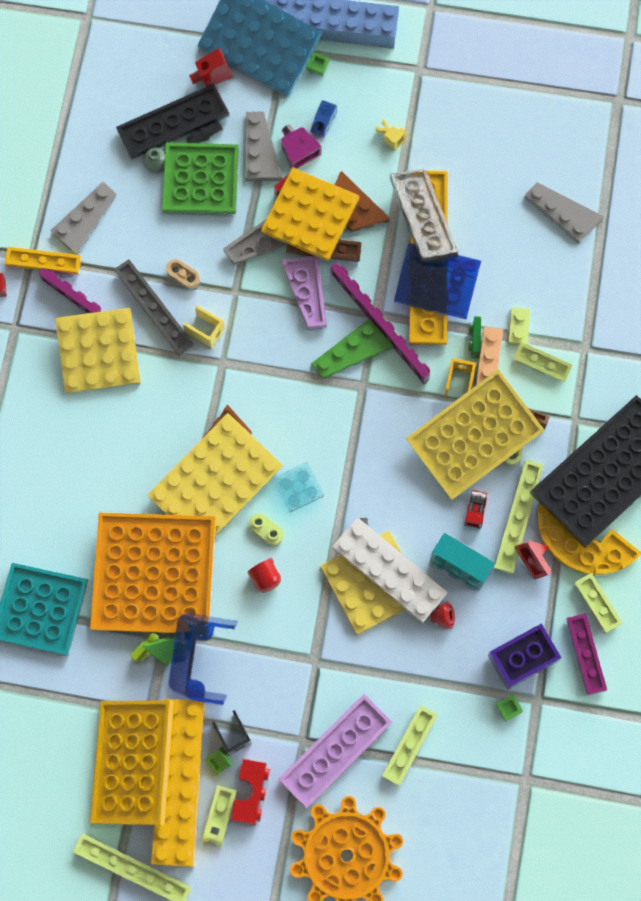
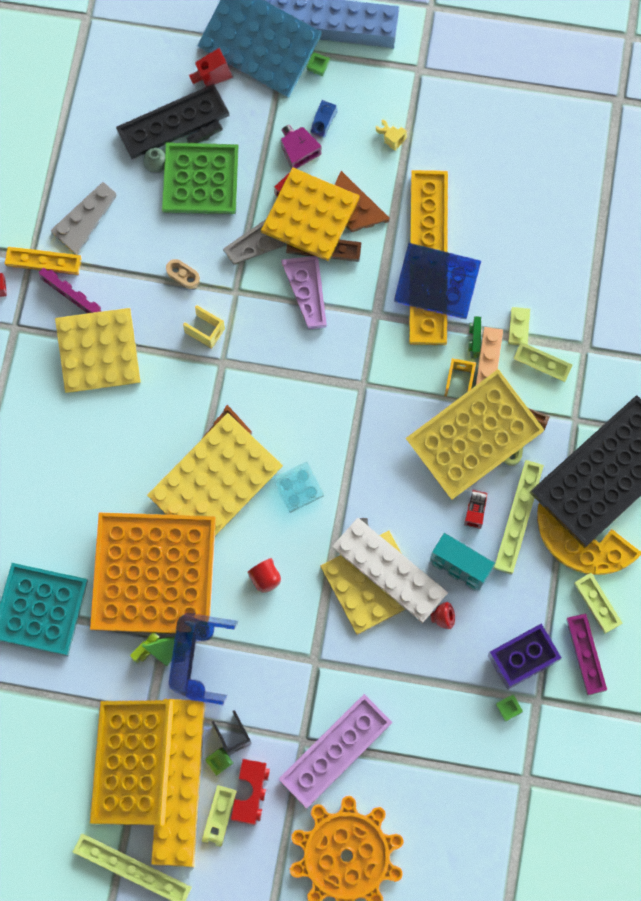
(154, 307): dark grey plate -> none
(260, 153): light grey wing -> none
(265, 529): yellowish green plate -> none
(357, 346): bright green wing -> none
(375, 315): magenta plate -> none
(409, 745): yellowish green plate -> none
(423, 215): clear smoke plate -> none
(531, 555): red slope -> none
(564, 212): light grey wing -> none

